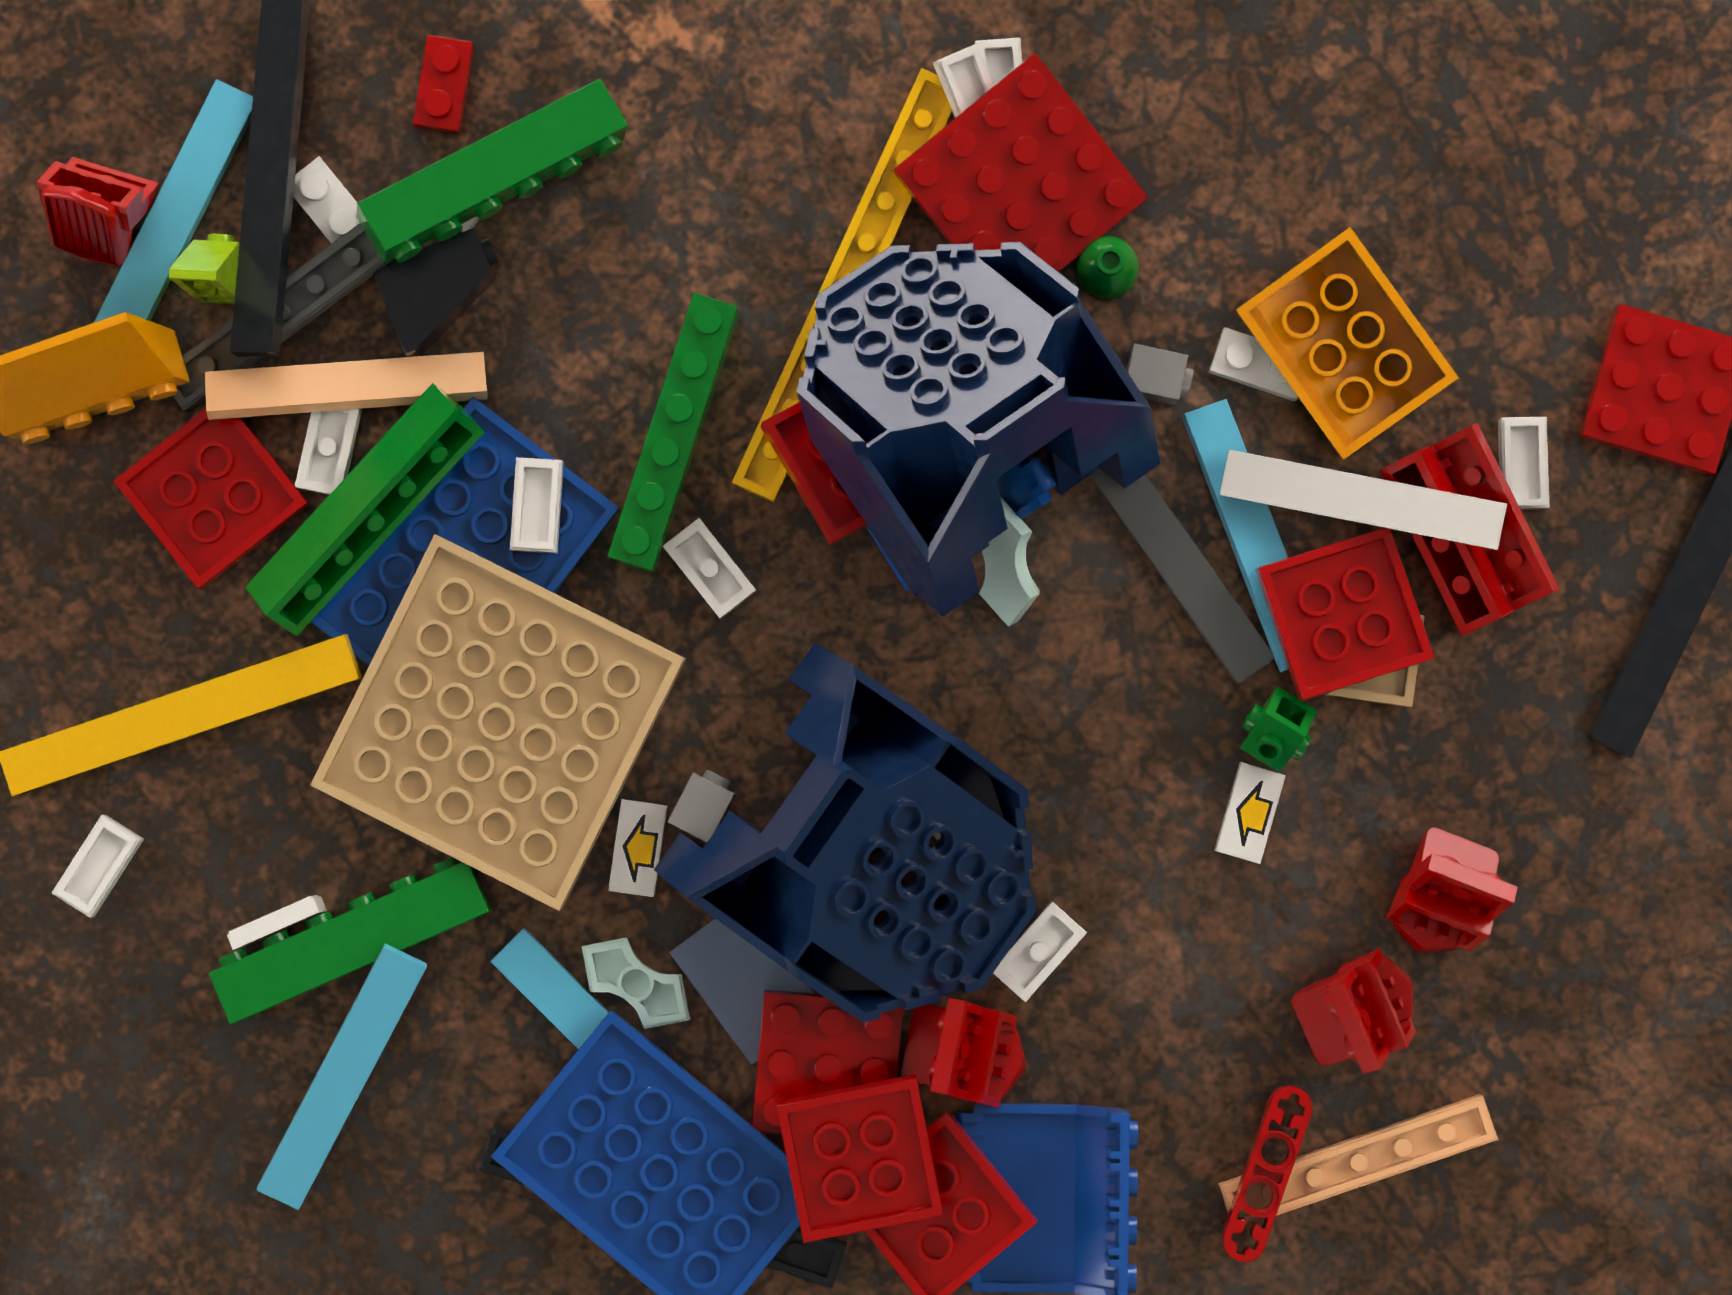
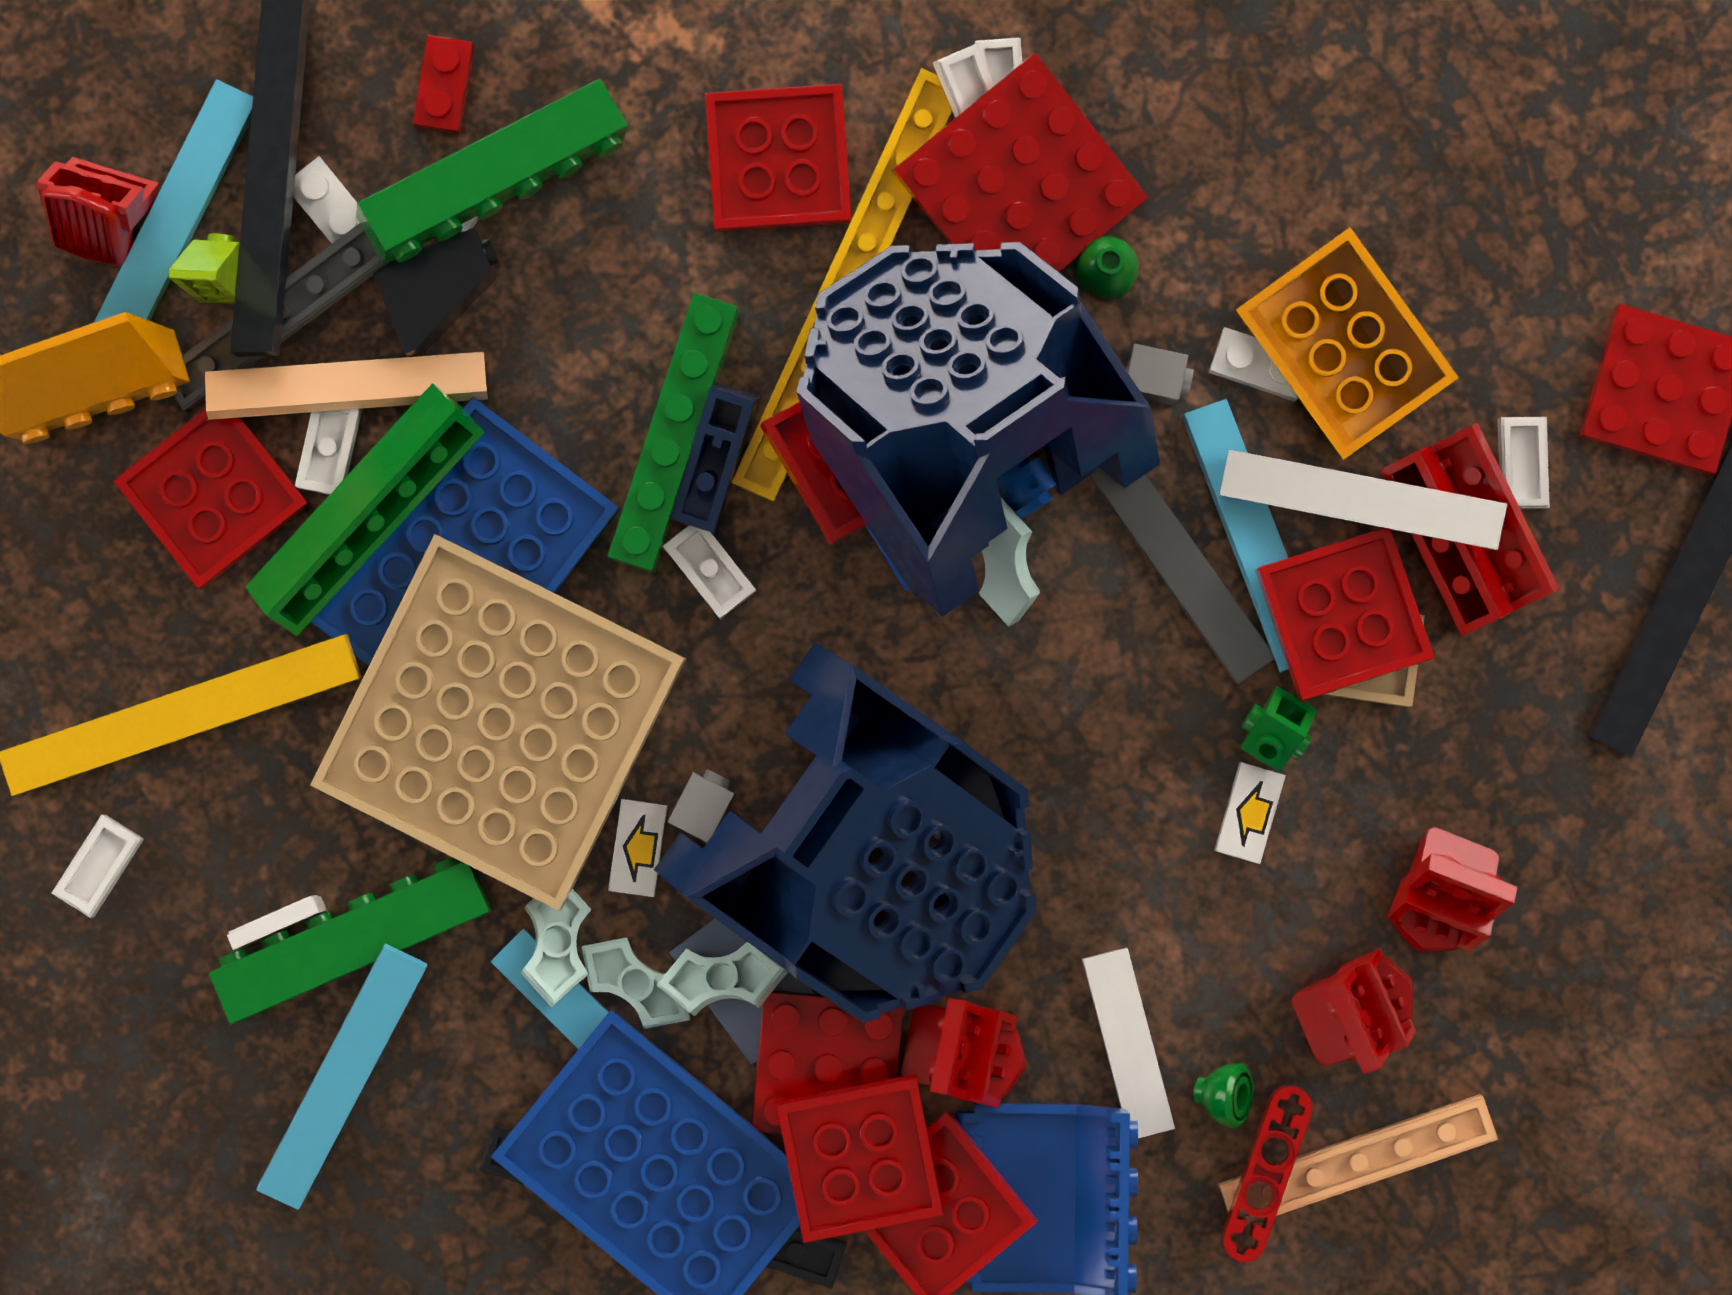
(536, 505): white tile -> none
(555, 961): none -> light aqua tile
(702, 980): none -> light aqua tile
(715, 456): none -> dark blue slope
(778, 158): none -> red plate
(1039, 951): white plate -> none
(1128, 1041): none -> white tile
(1226, 1094): none -> green brick

